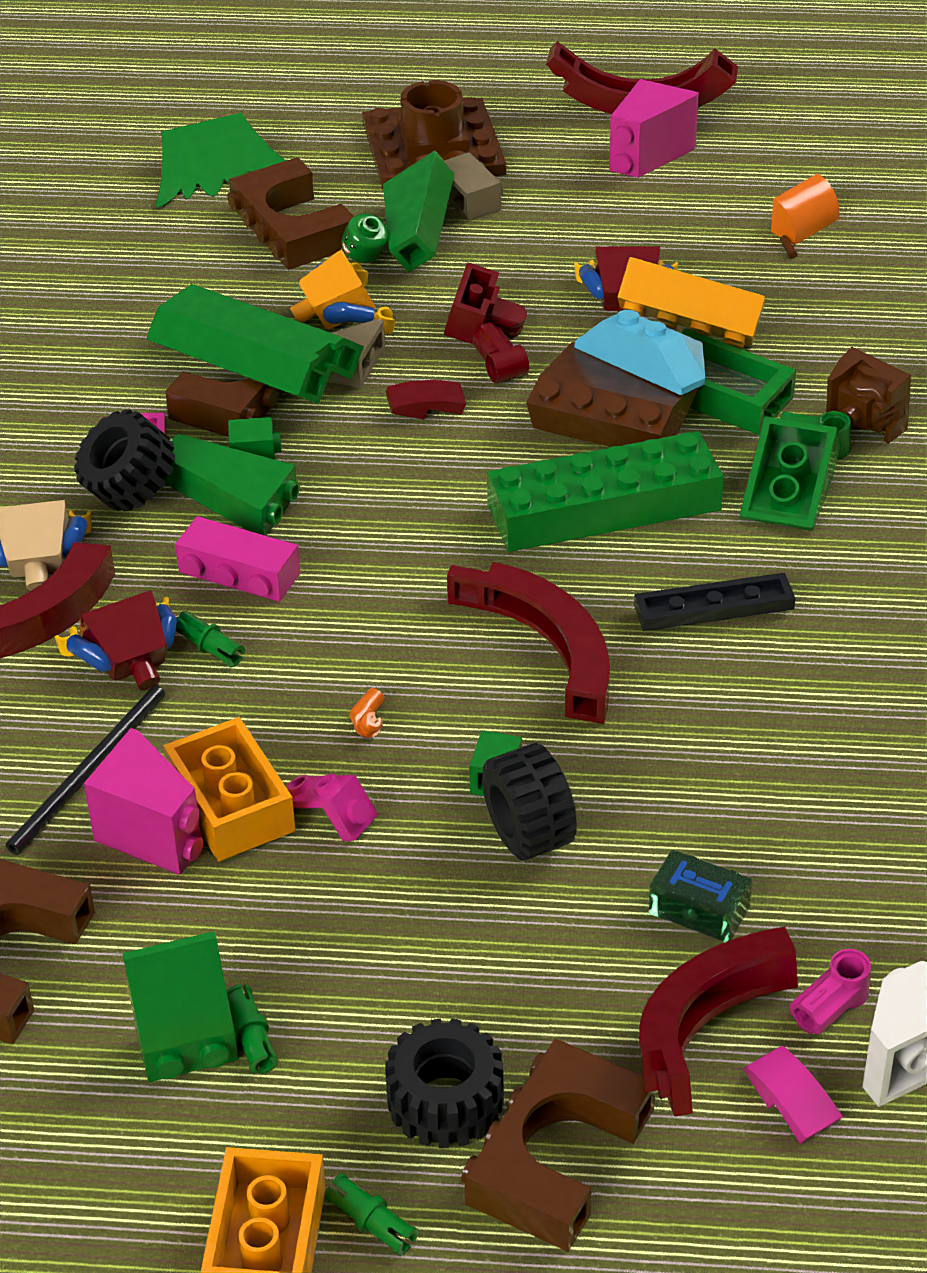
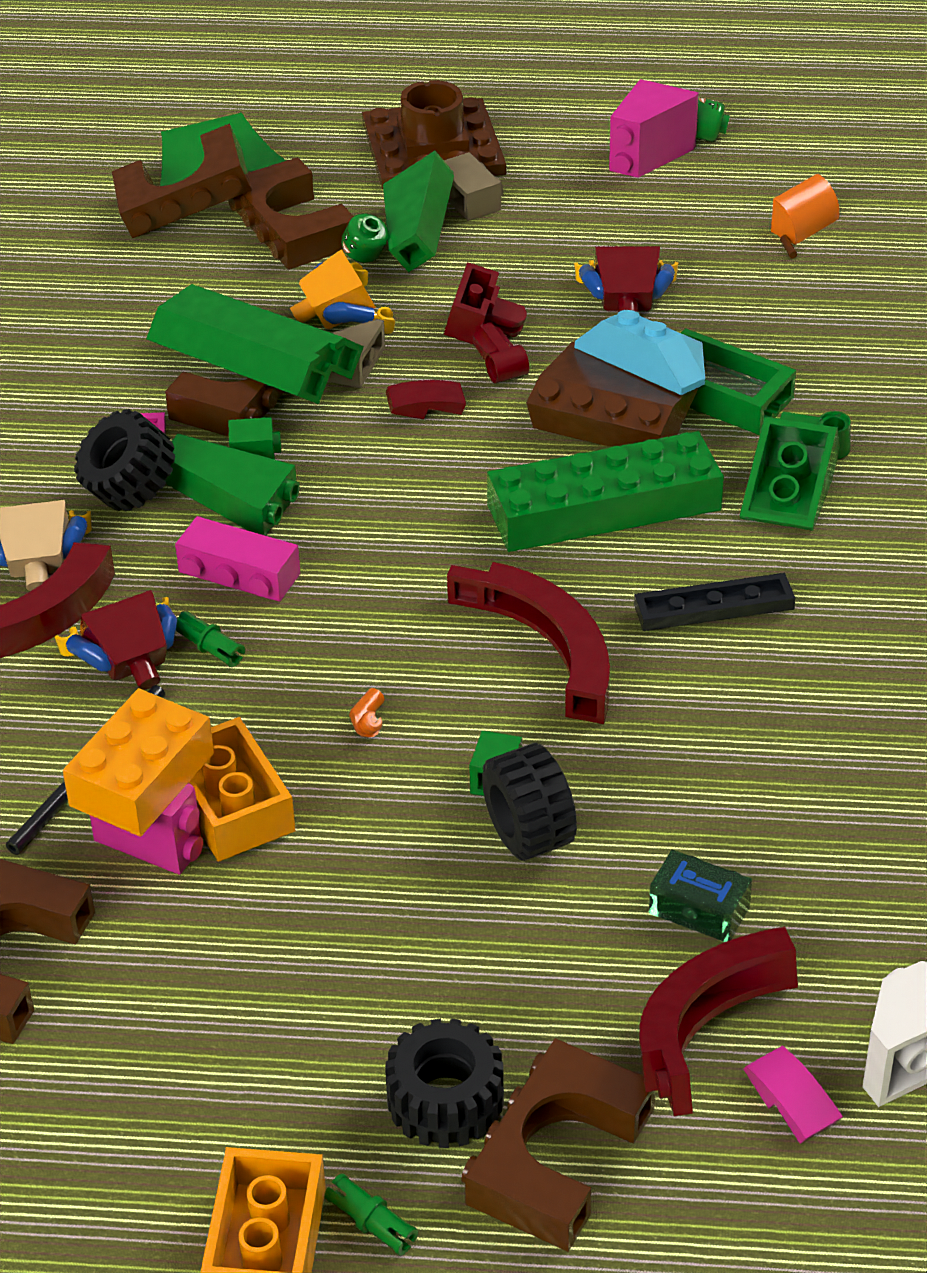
(138, 762): none -> light orange brick
(180, 1006): green slope -> none
(215, 181): none -> reddish brown arch
(251, 1029): green pin -> none
(340, 798): dark pink bracket -> none
(606, 91): dark red arch -> none
(691, 302): light orange brick -> none
(711, 119): none -> green head
(833, 992): dark pink piece -> none
(870, 393): reddish brown brick -> none

